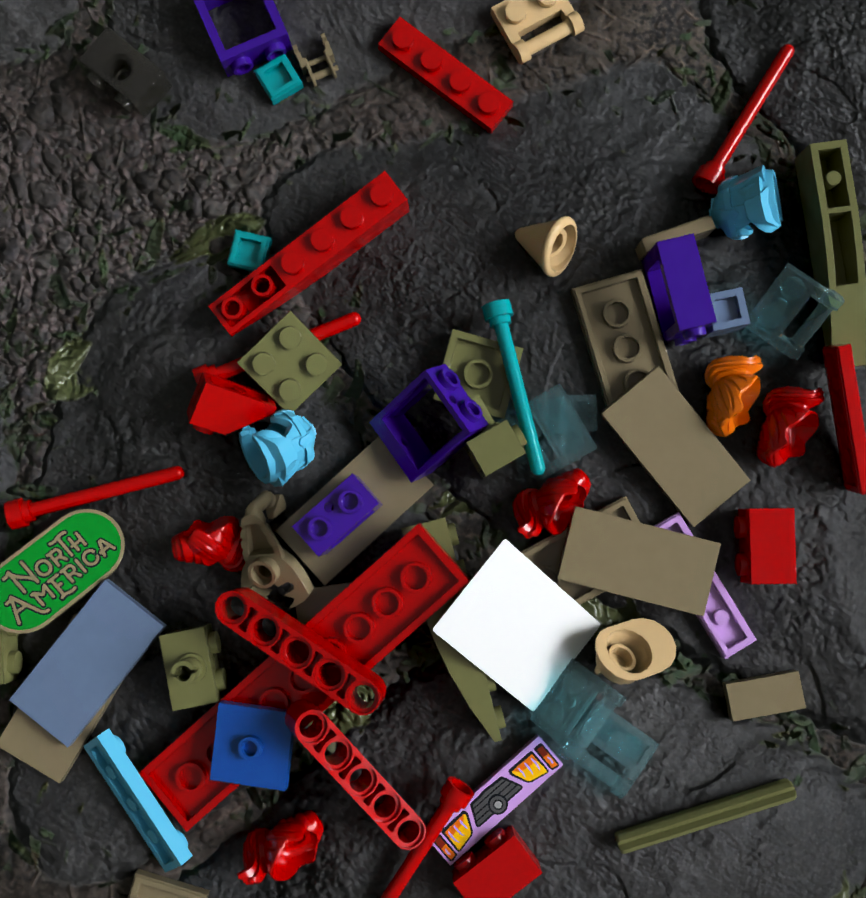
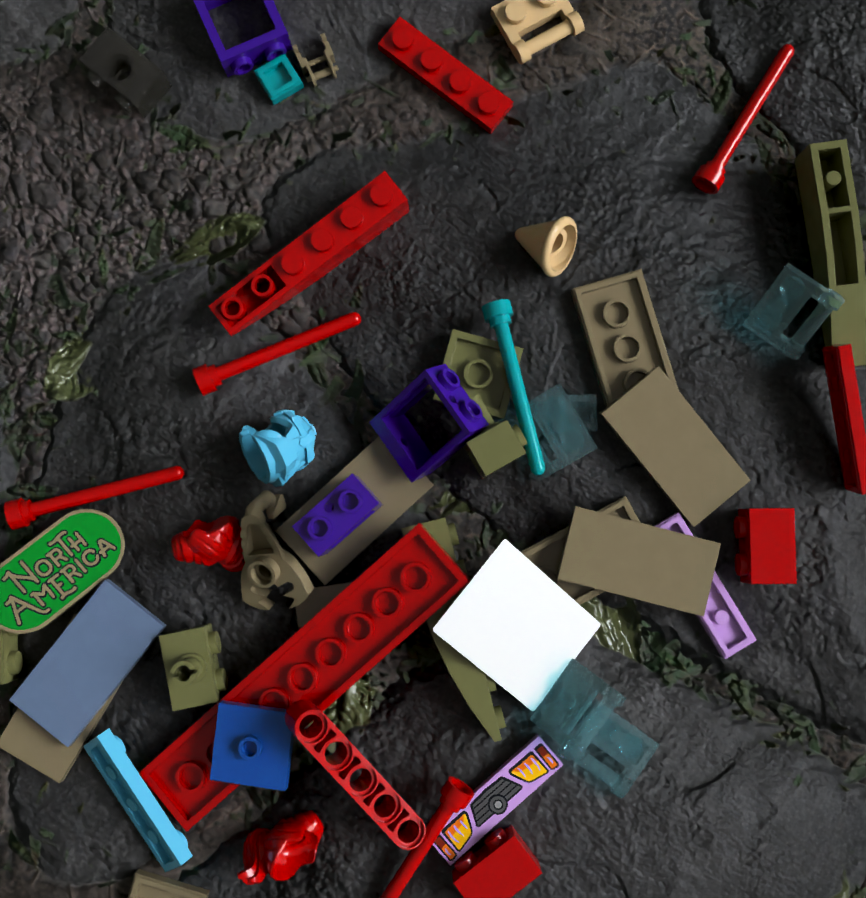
(226, 405): red slope -> none
(248, 251): teal tile -> none
(282, 649): red beam -> none
(289, 362): olive plate -> none
(551, 504): red hair -> none
(633, 650): tan piece -> none
(678, 290): dark purple window -> none
(700, 227): dark tan tile -> none
(705, 815): olive axle -> none
(730, 312): sand blue brick -> none
(732, 392): orange hair -> none
(747, 200): medium azure helmet -> none
(764, 695): dark tan tile -> none
(787, 423): red hair -> none

